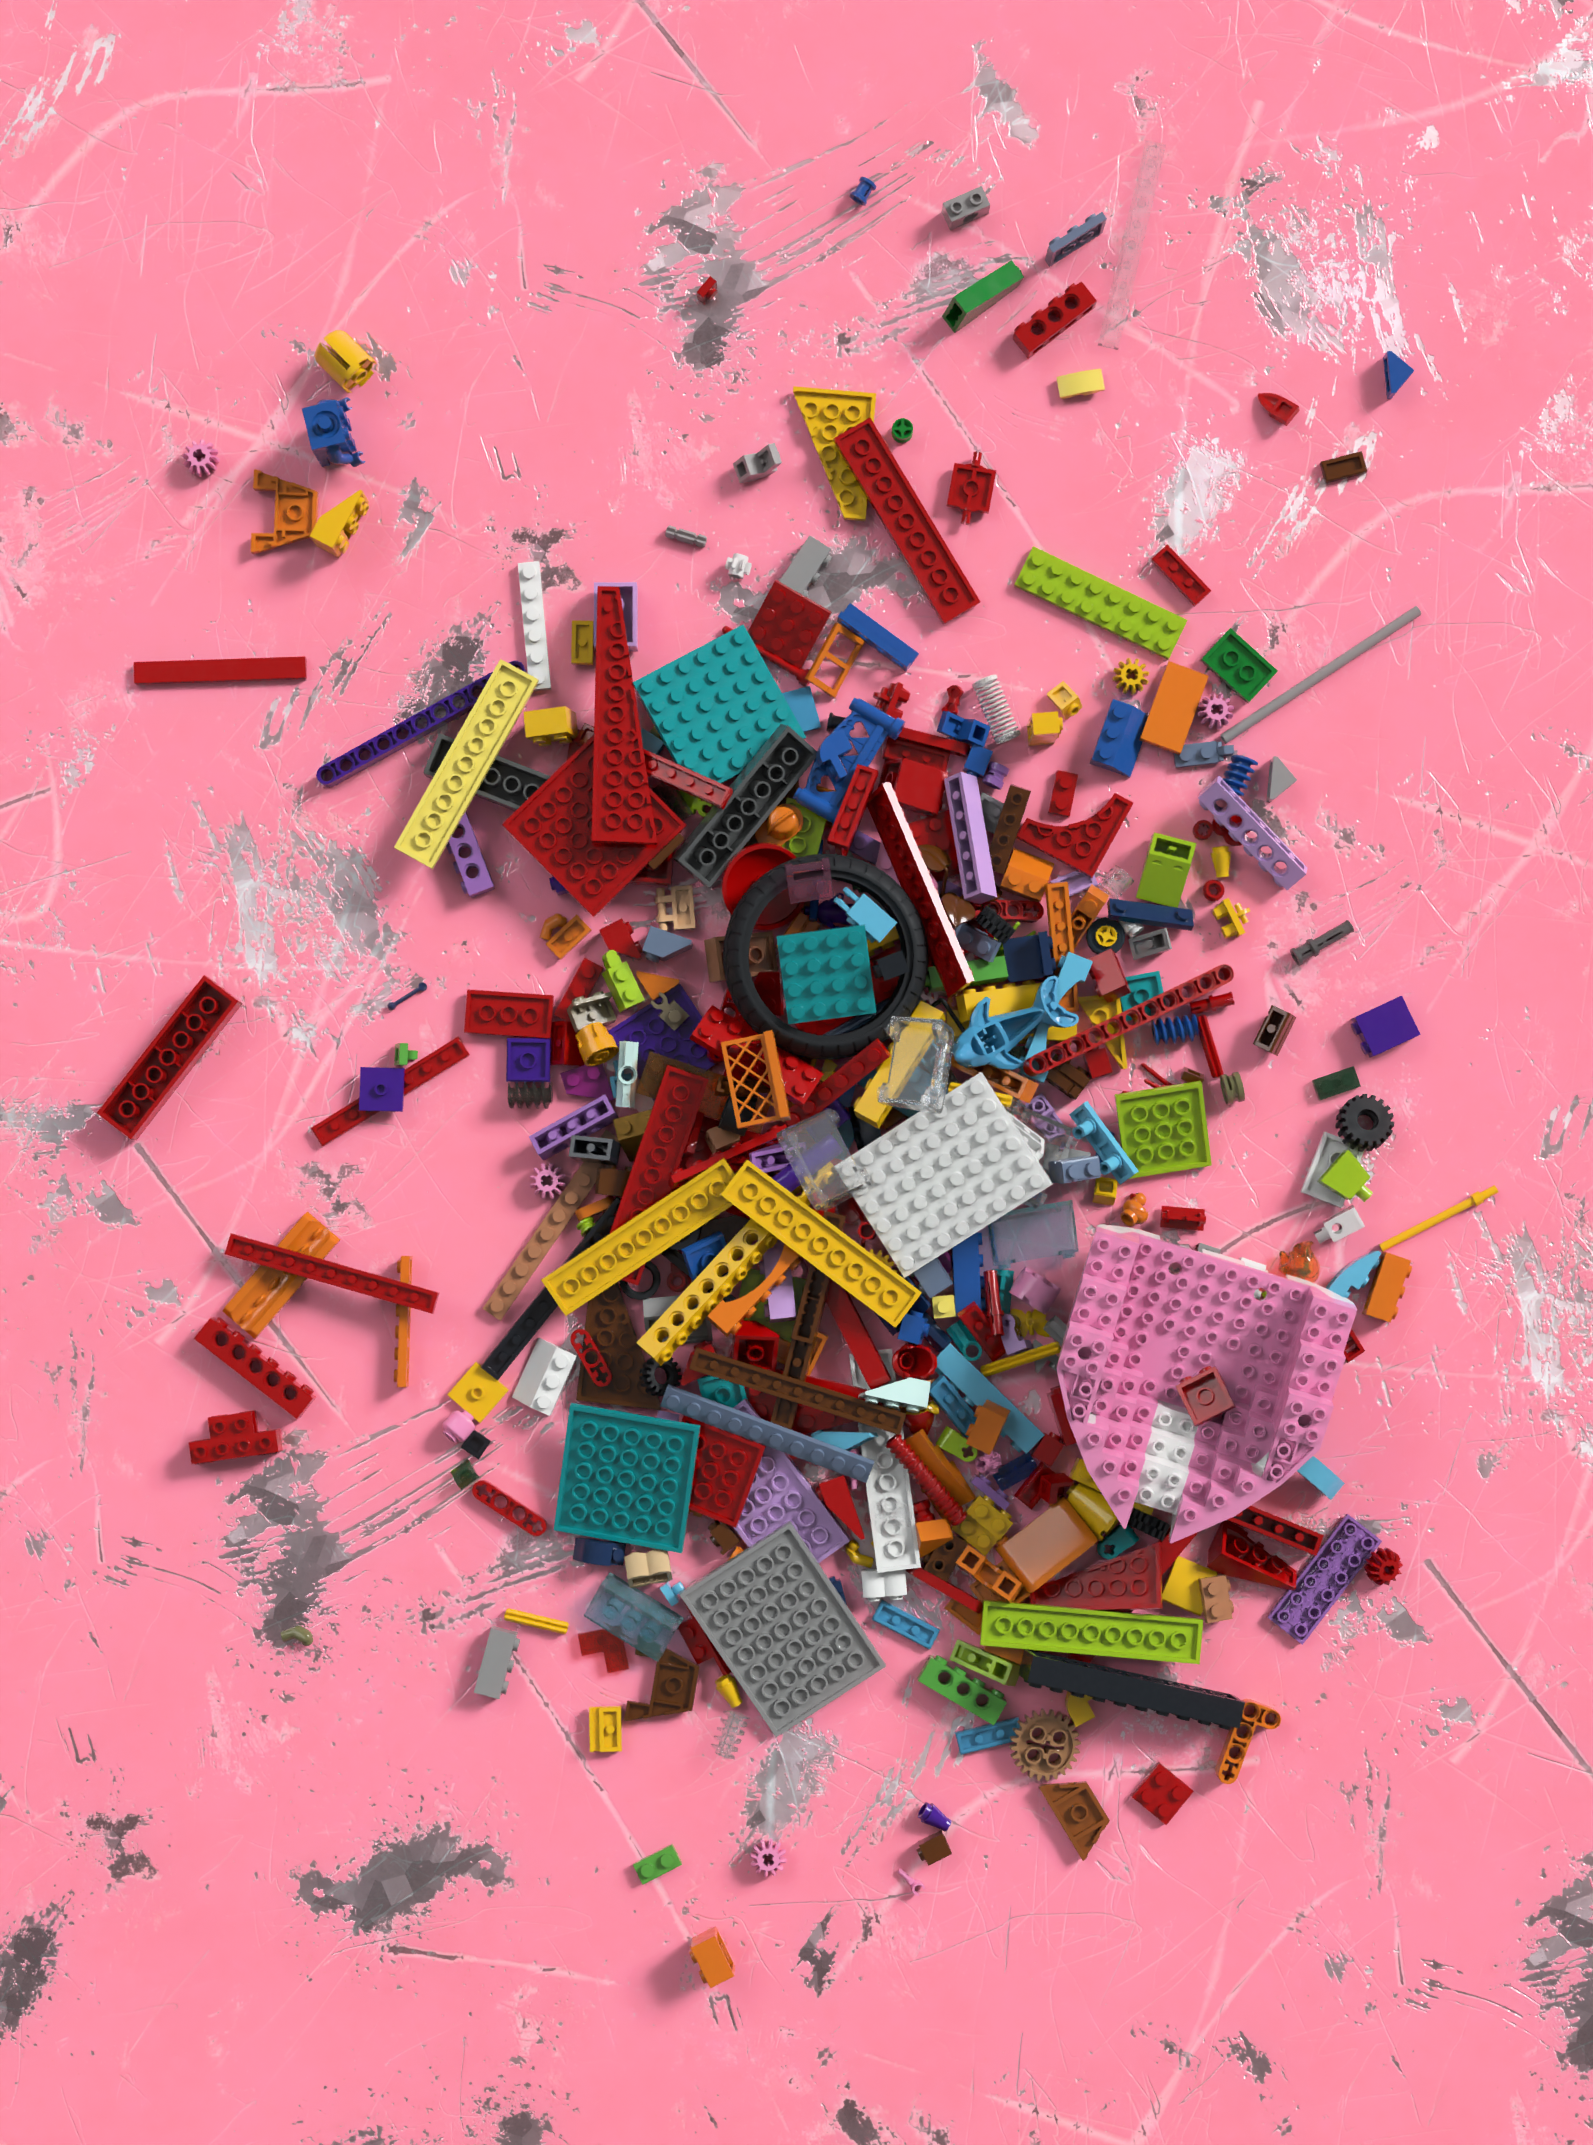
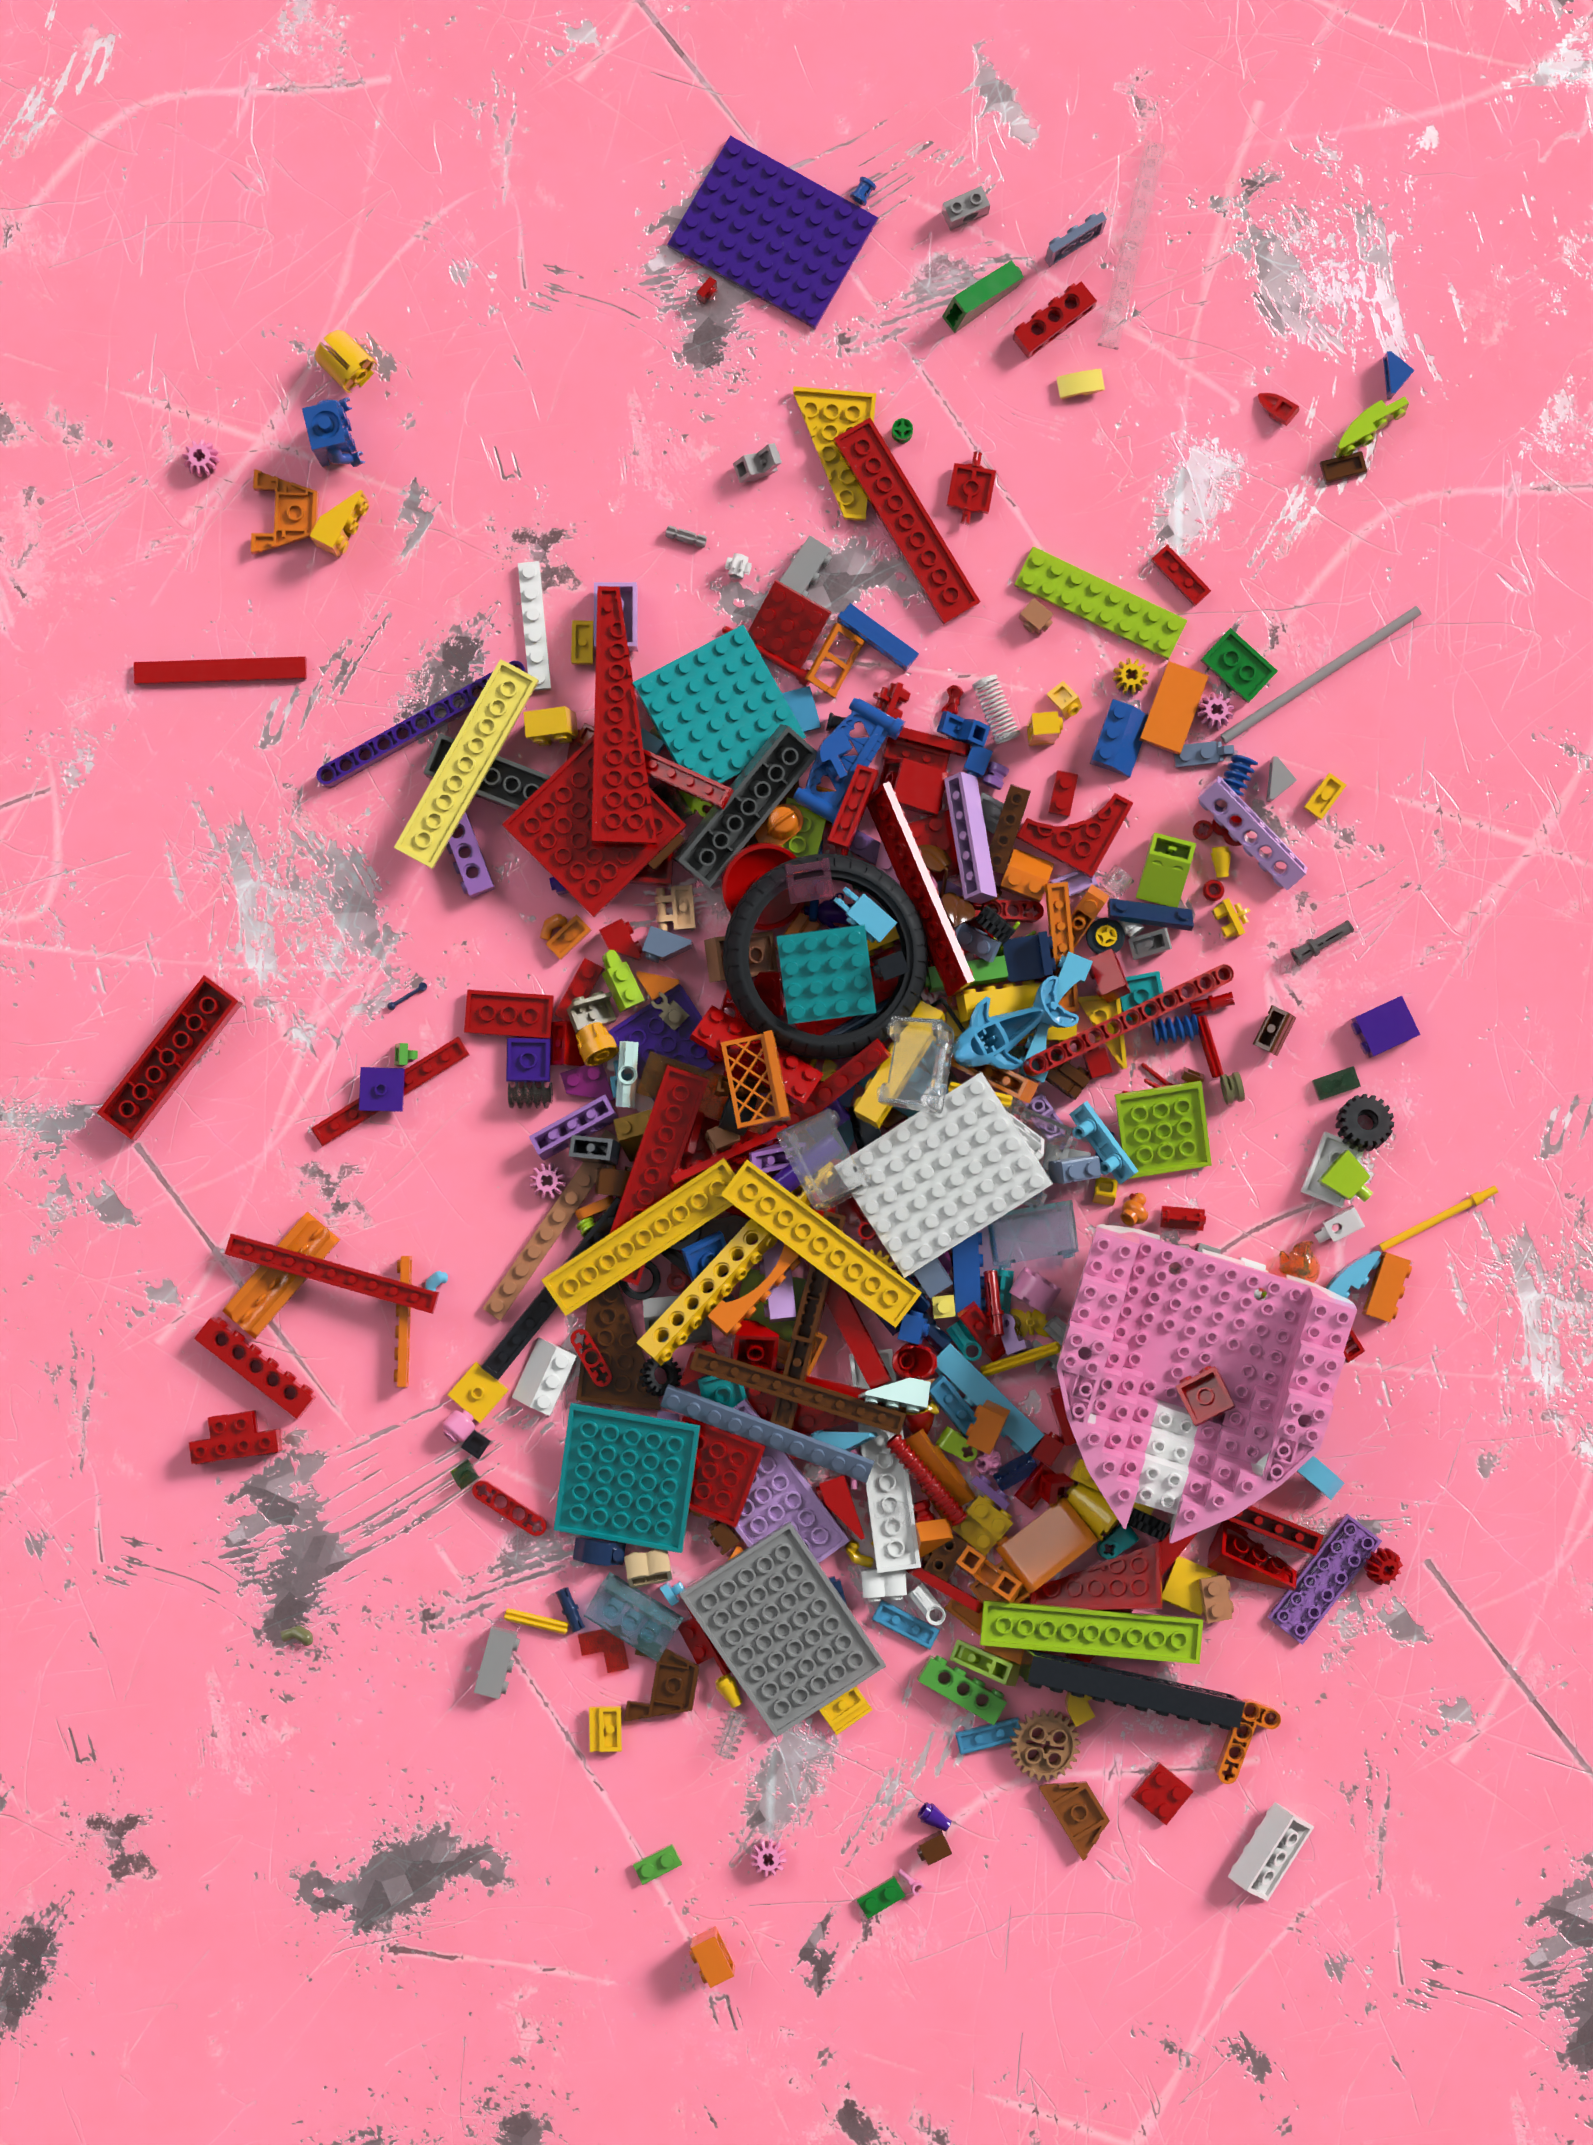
(436, 1279): none -> medium azure arm
(570, 1609): none -> dark blue pin
(772, 232): none -> dark purple plate
(846, 1710): none -> yellow plate
(880, 1897): none -> green plate
(926, 1602): none -> white piece
(1036, 617): none -> nougat brick
(1270, 1851): none -> white slope
(1324, 796): none -> yellow plate
(1367, 423): none -> lime slope

